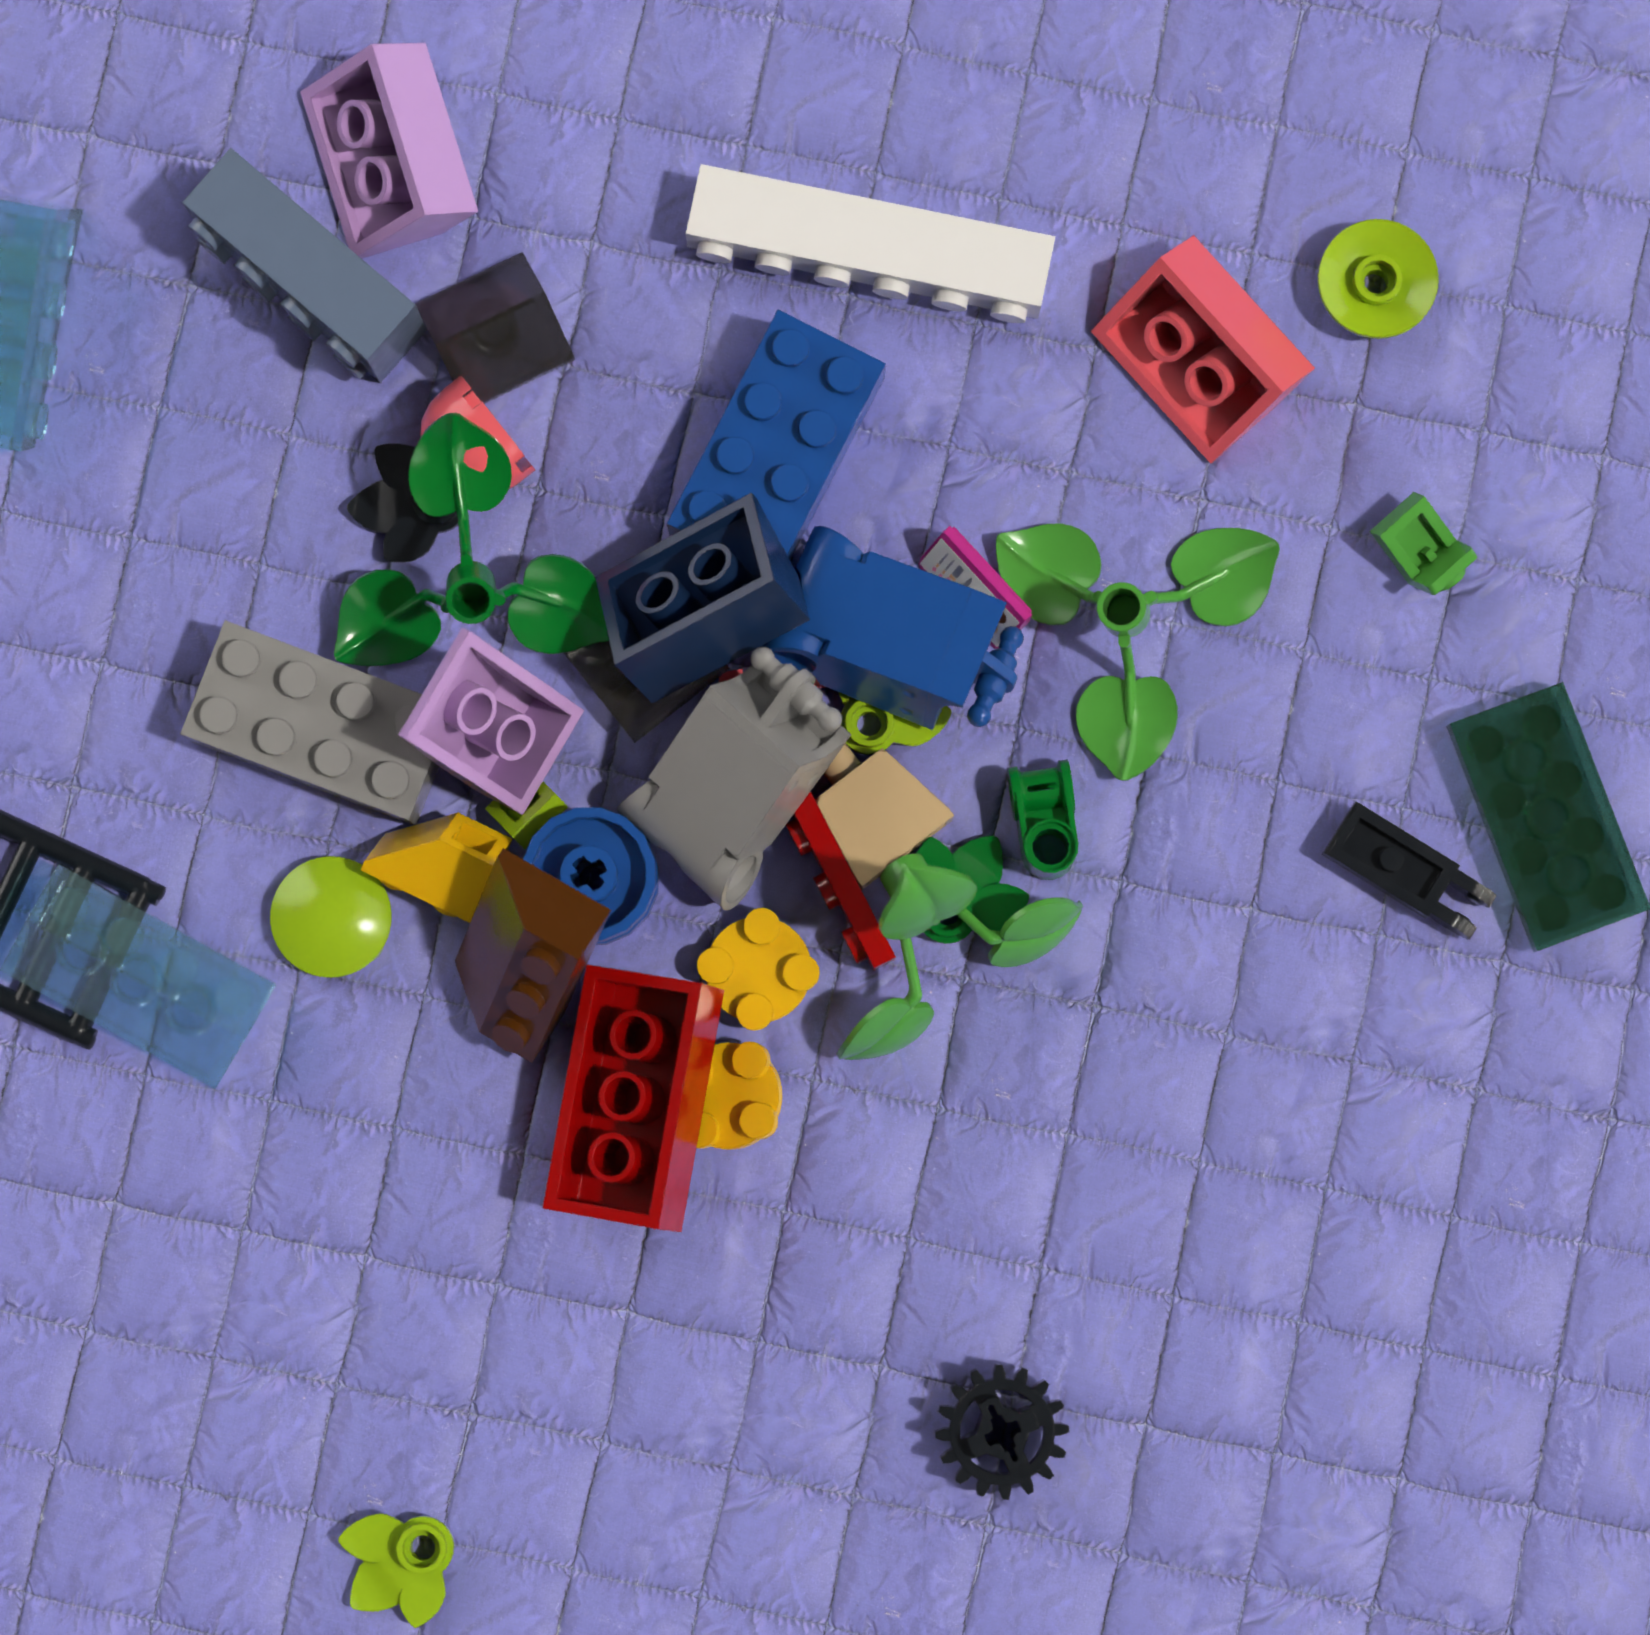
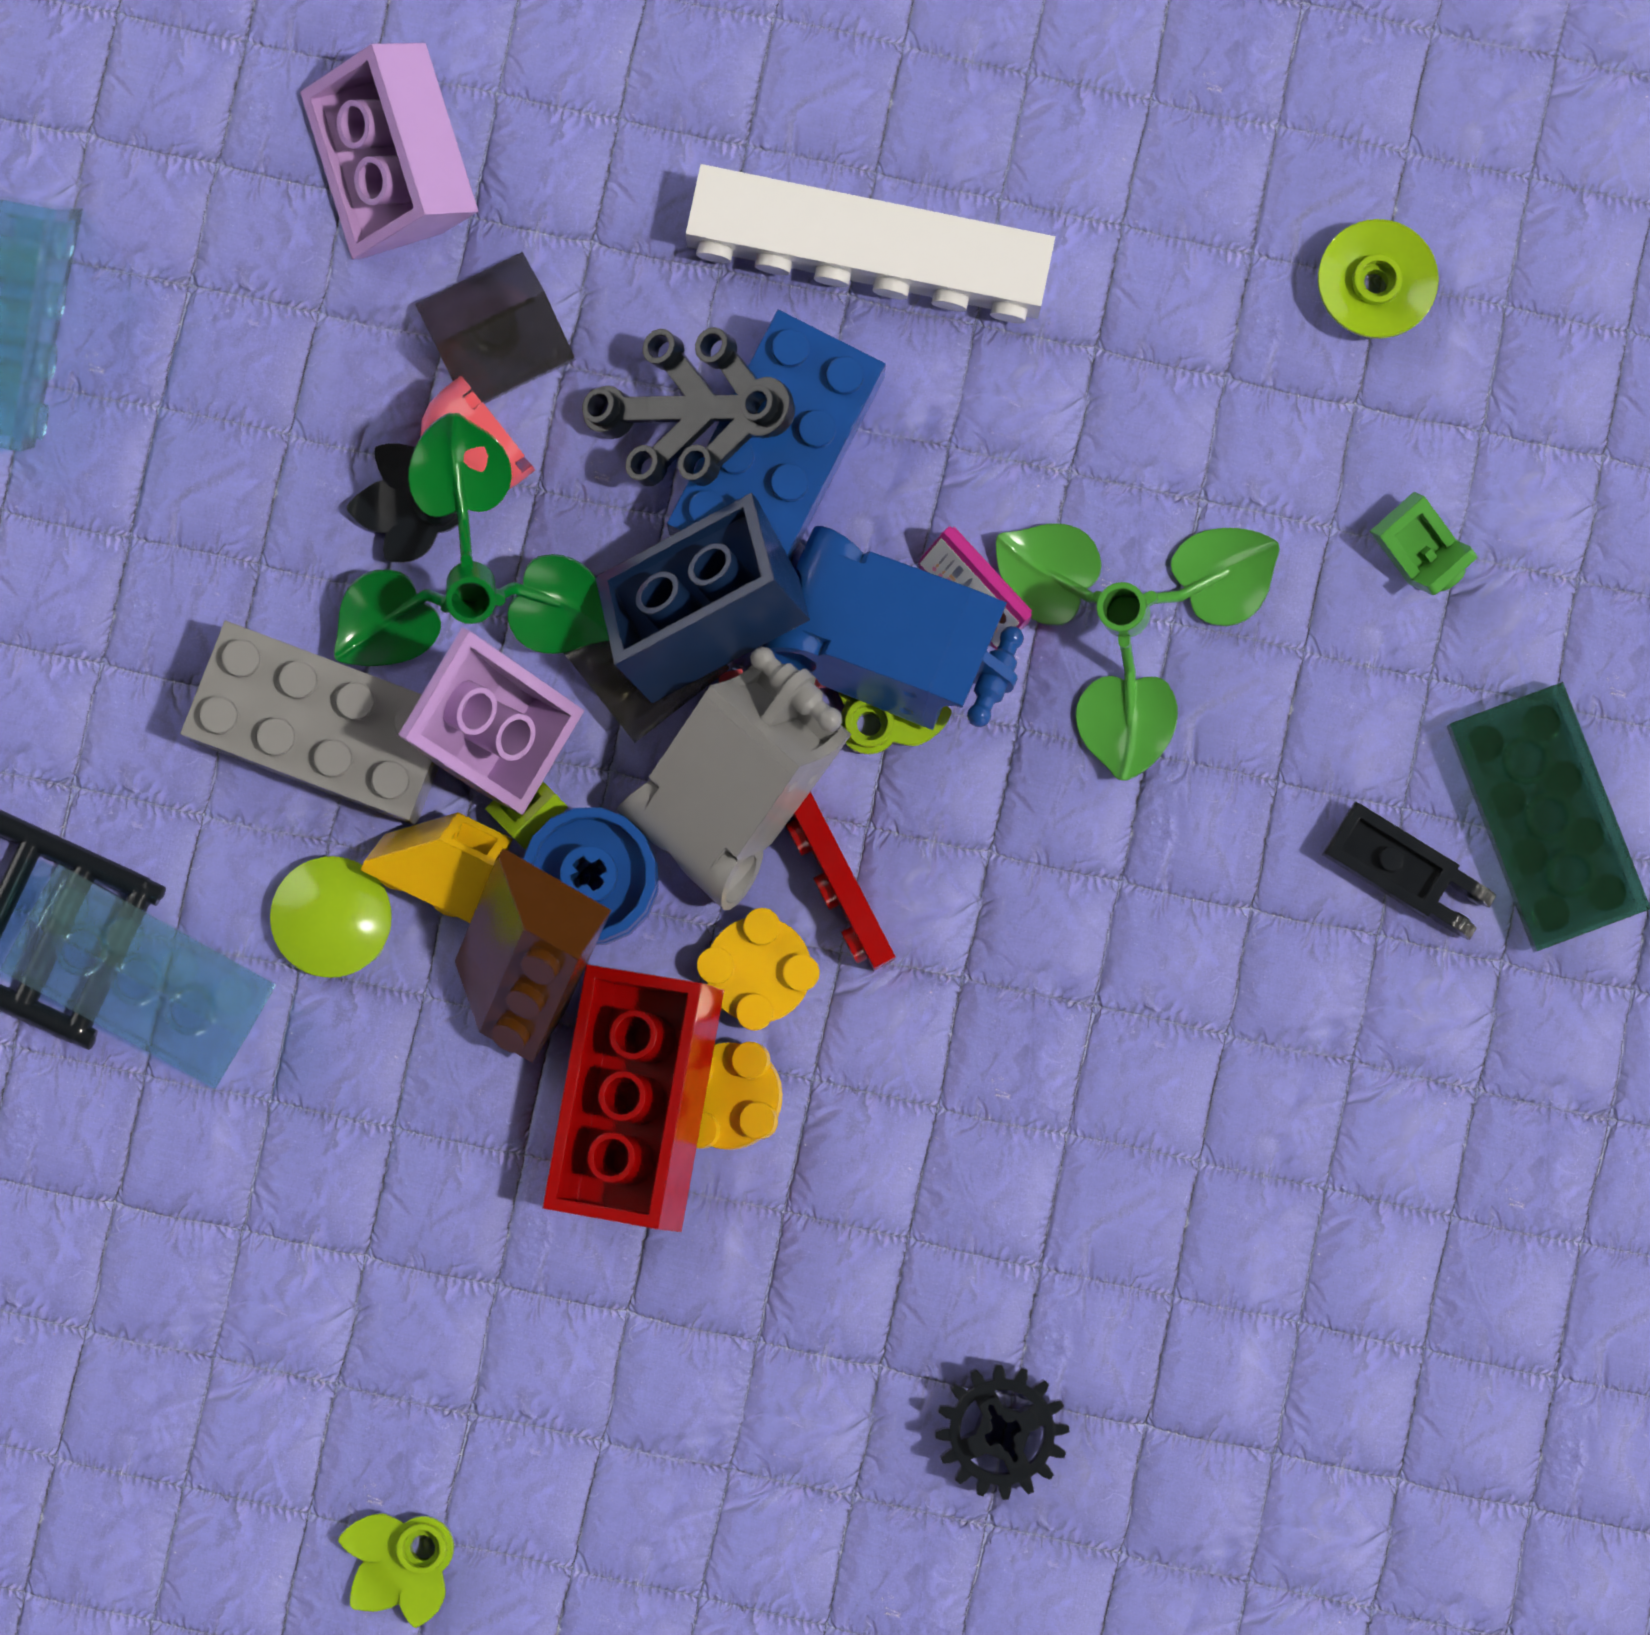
(305, 265): sand blue brick -> none
(693, 411): none -> black plant
(877, 812): tan torso -> none
(923, 898): bright green plant -> none
(983, 863): green plate -> none
(1044, 814): green piece -> none
(1201, 348): coral slope -> none

